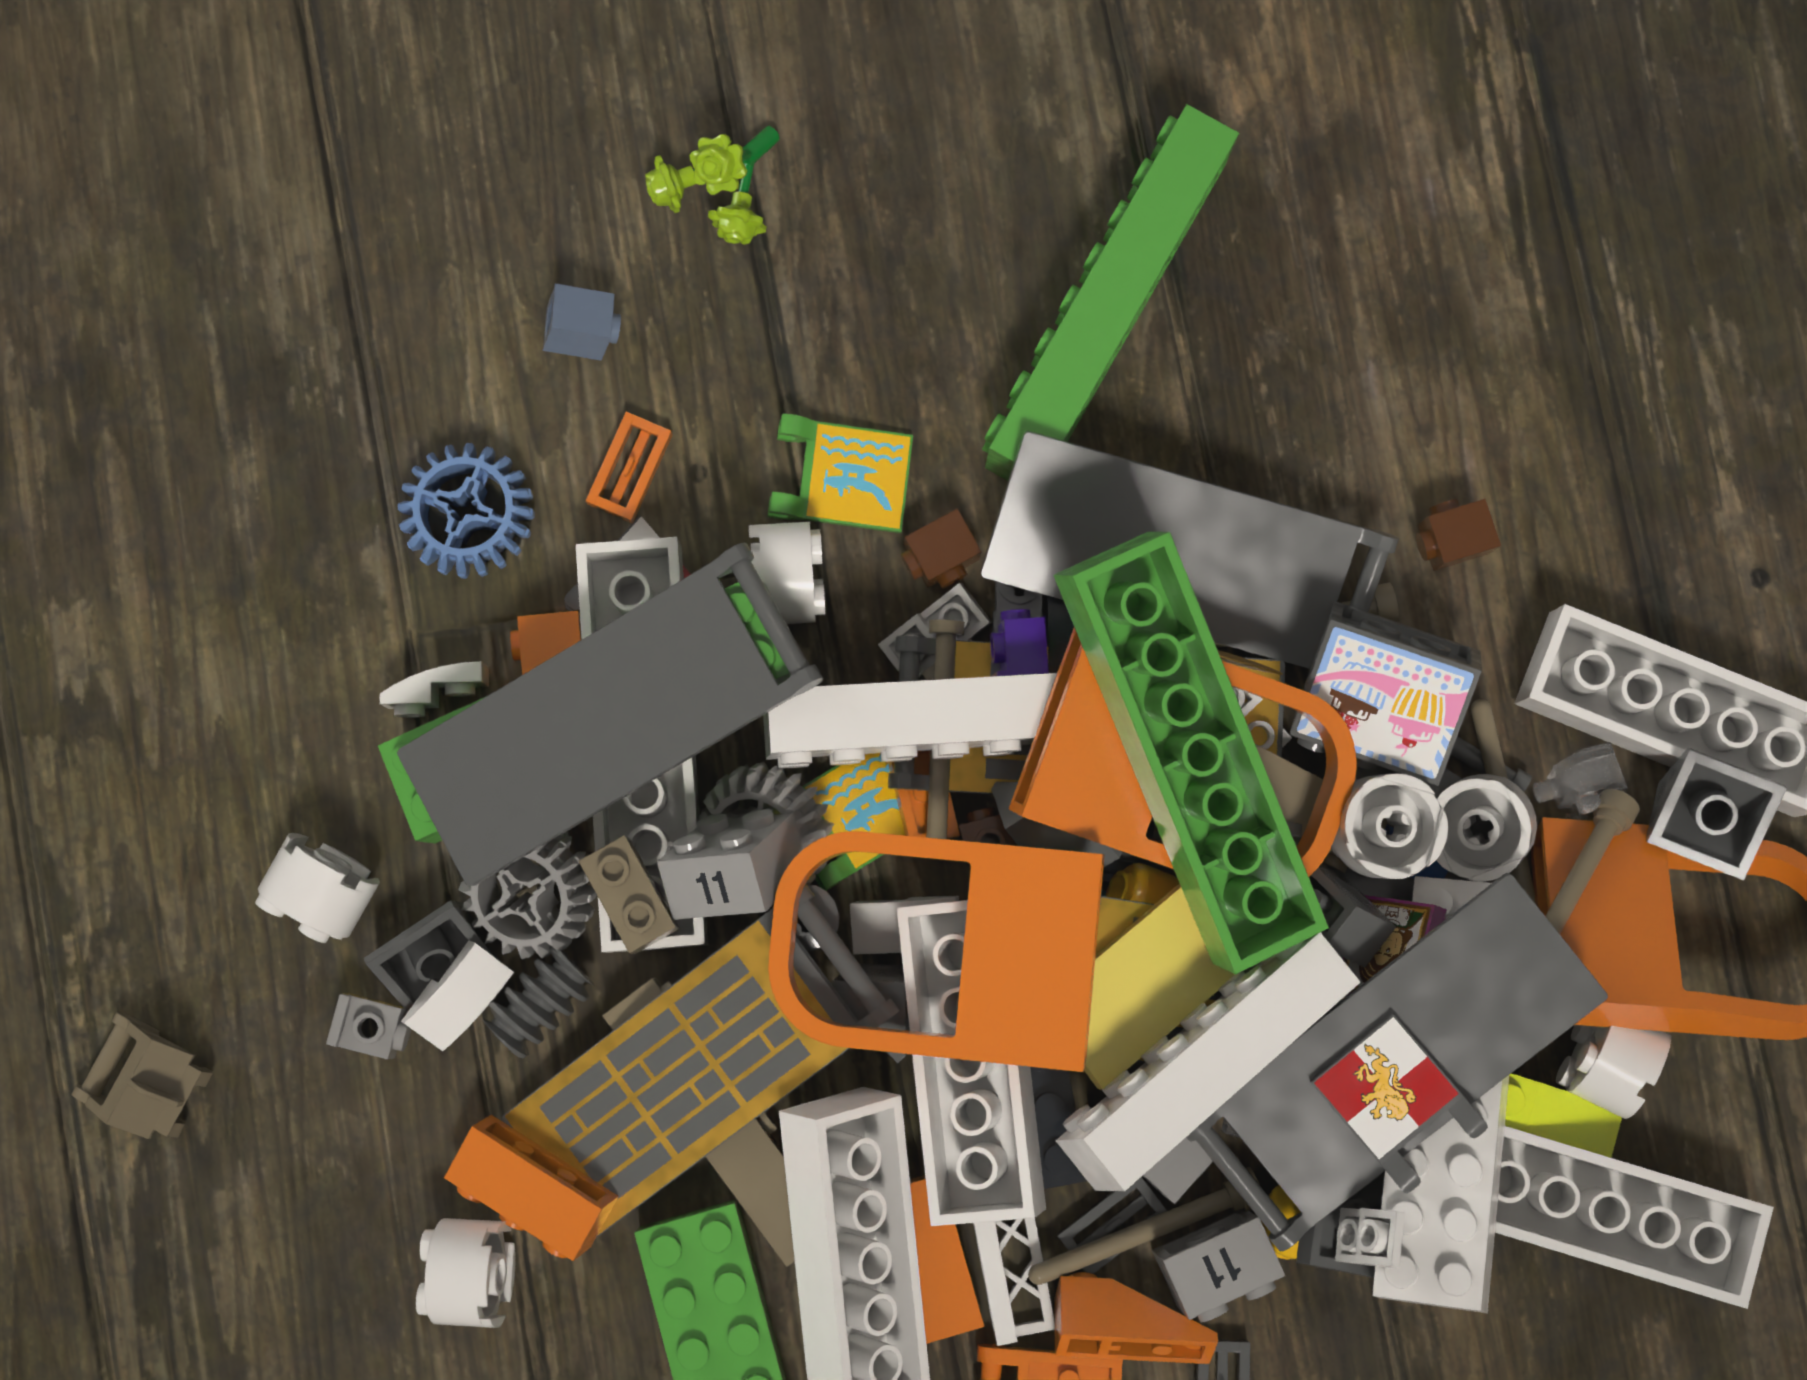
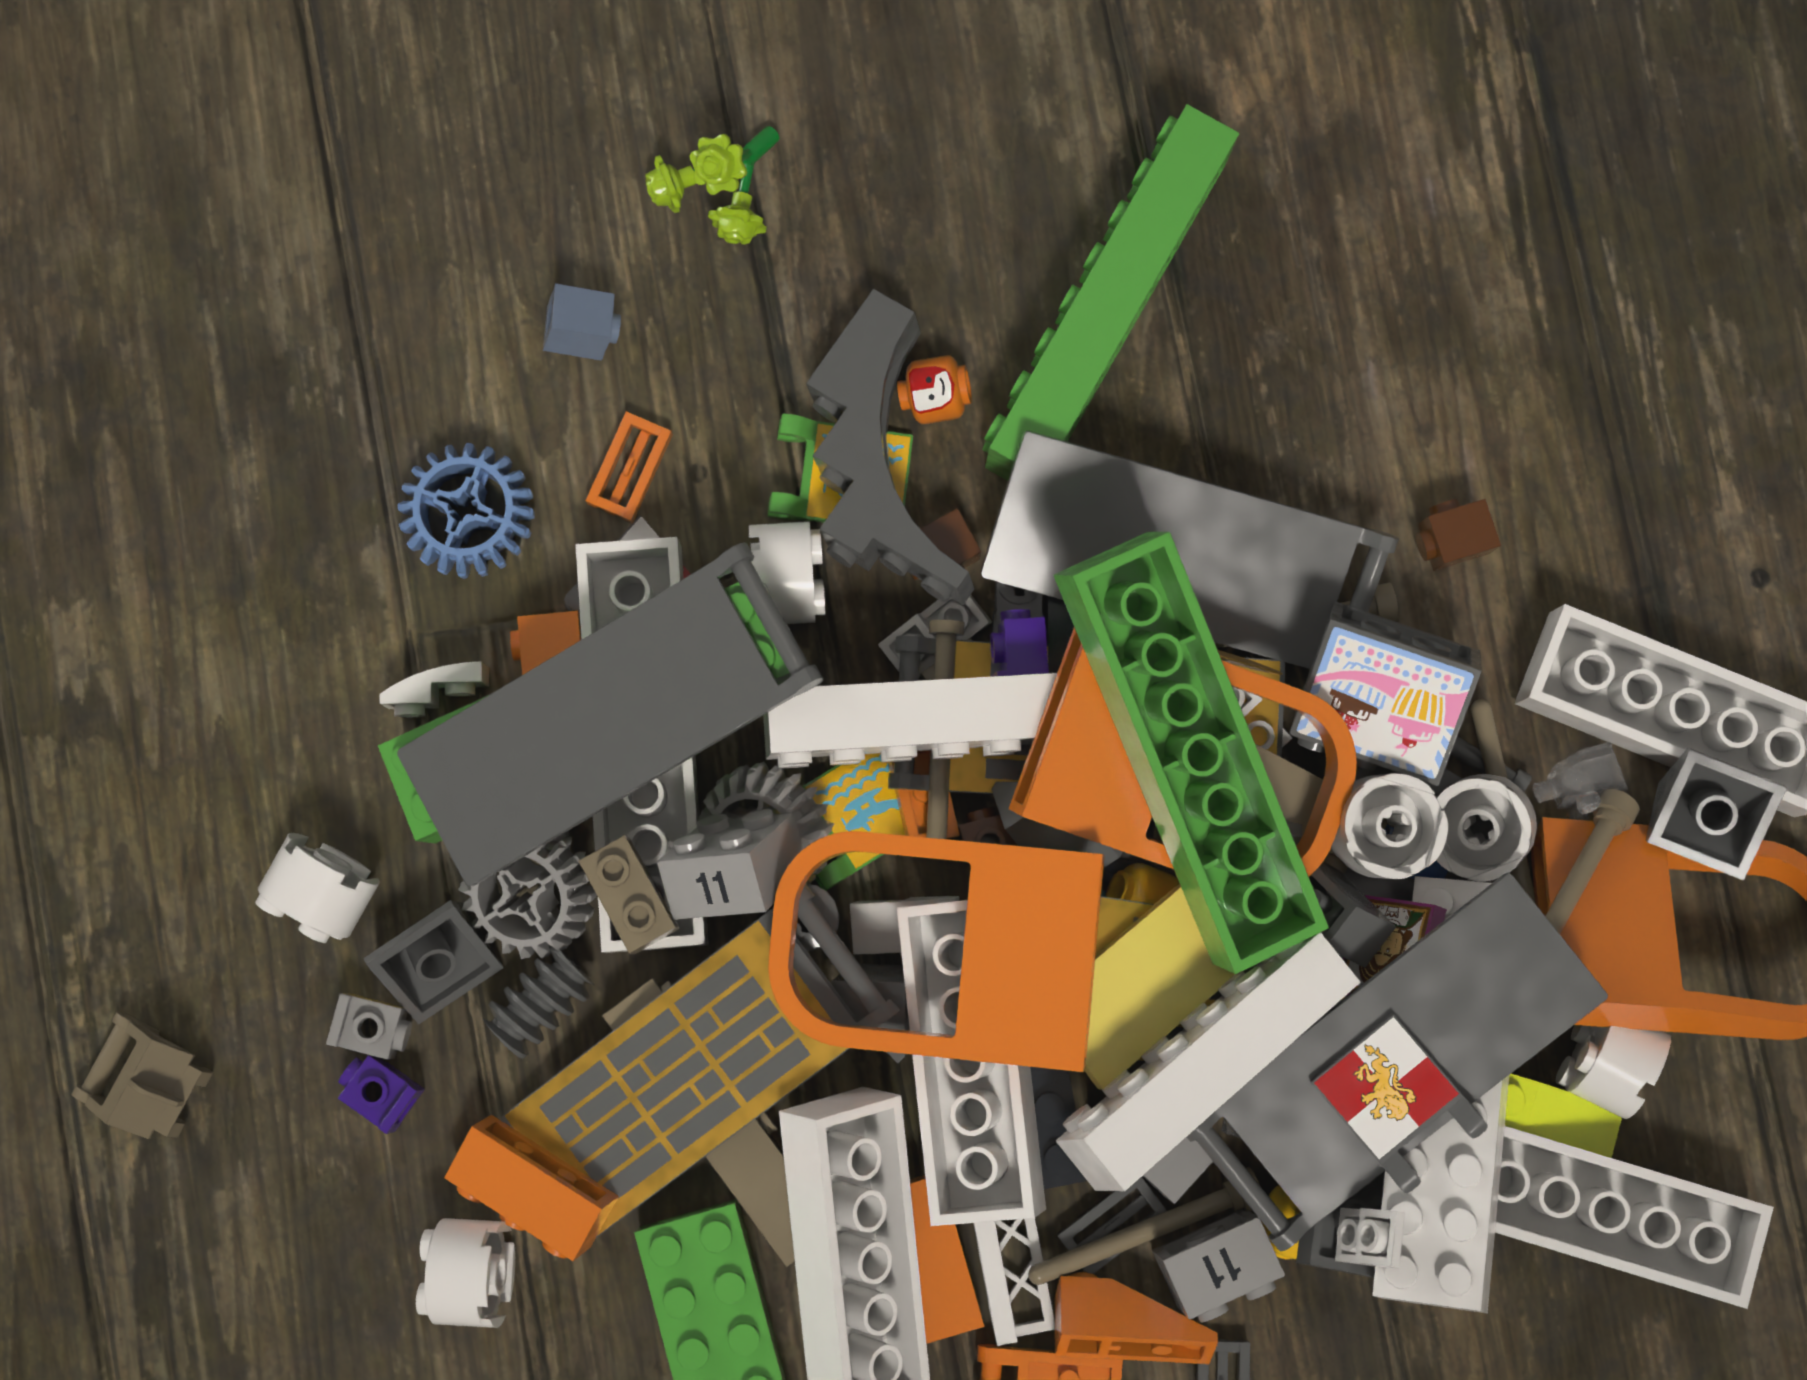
(397, 1096): none -> dark purple brick
(459, 997): white slope -> none
(856, 392): none -> dark grey arch
(935, 389): none -> head

